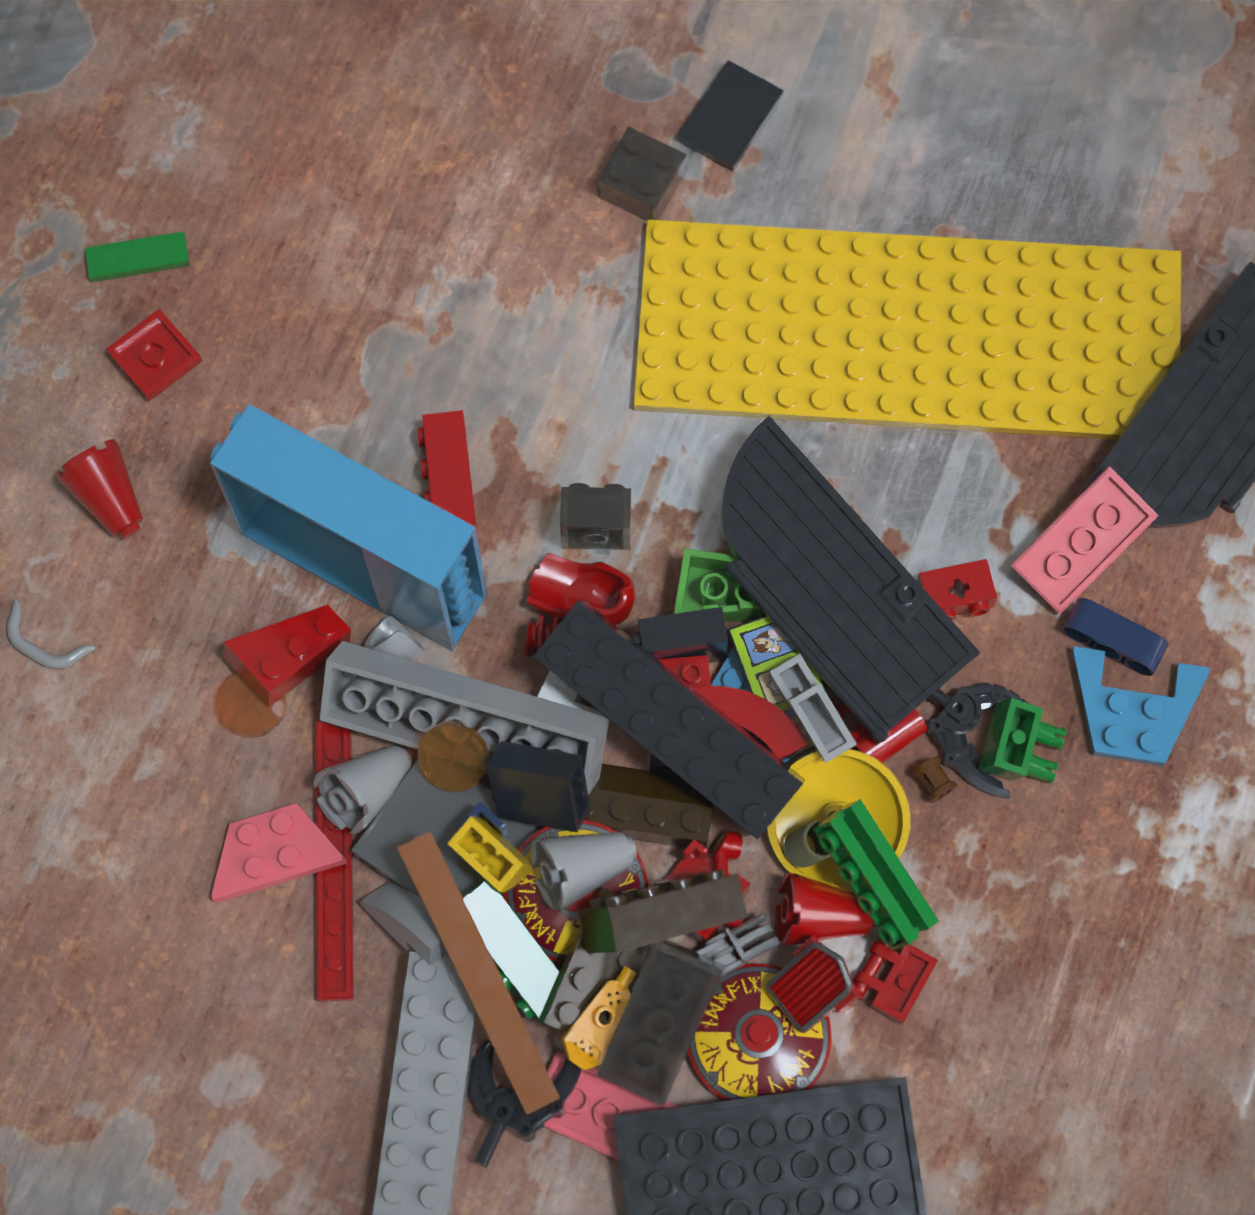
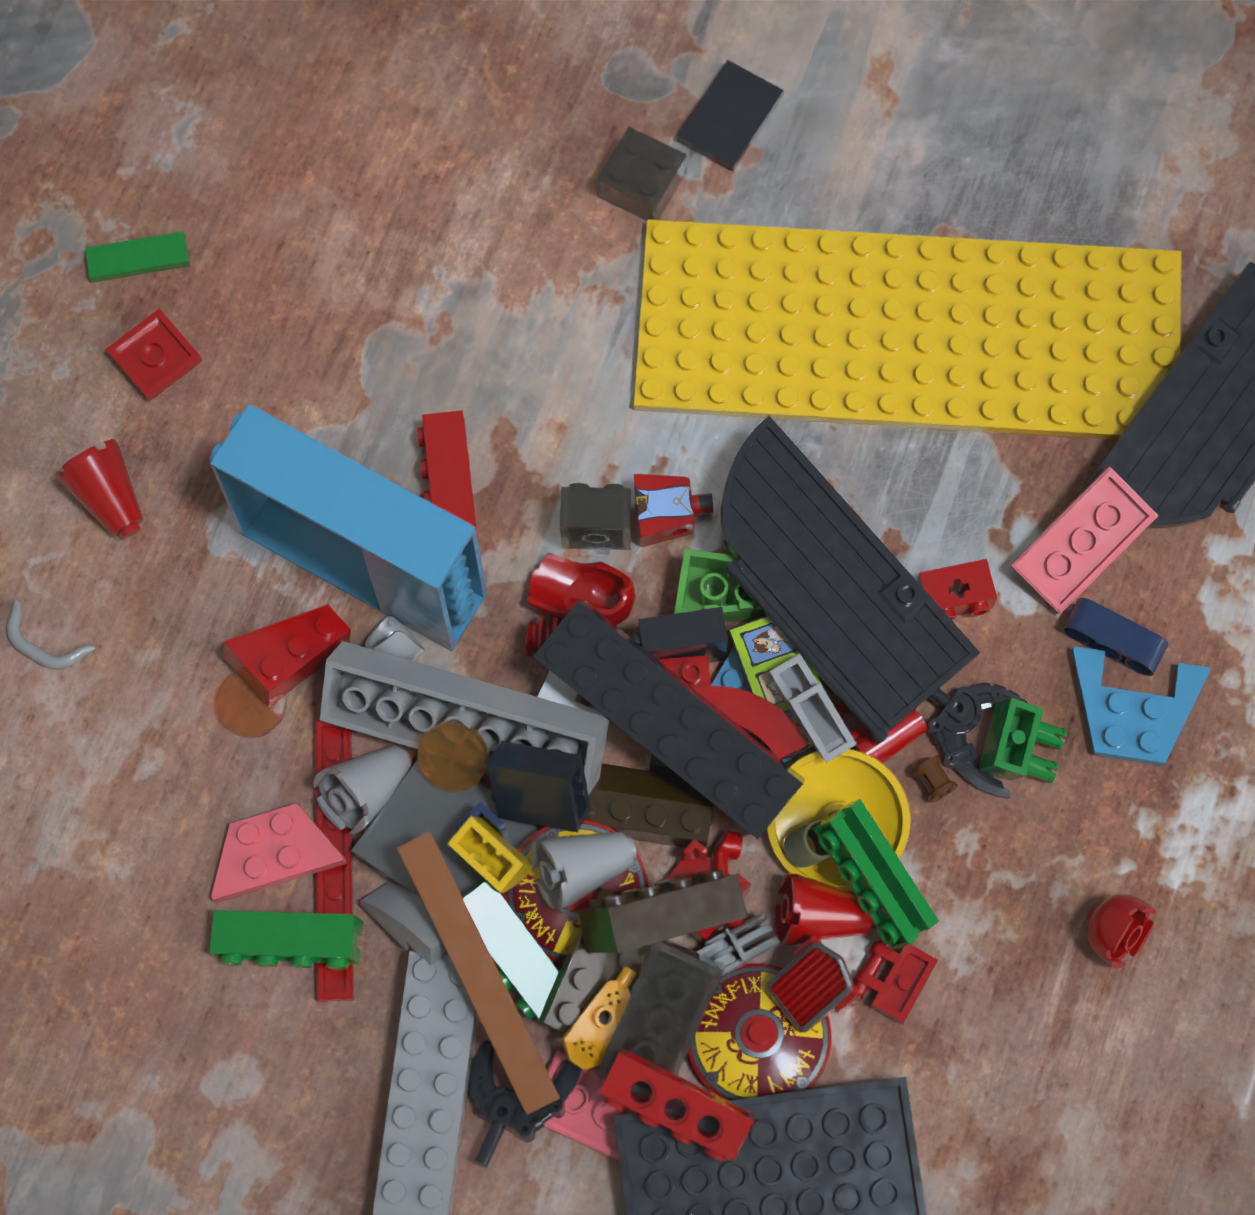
(286, 938): none -> green brick
(665, 1085): none -> red brick
(667, 507): none -> torso
(1118, 927): none -> red cylinder

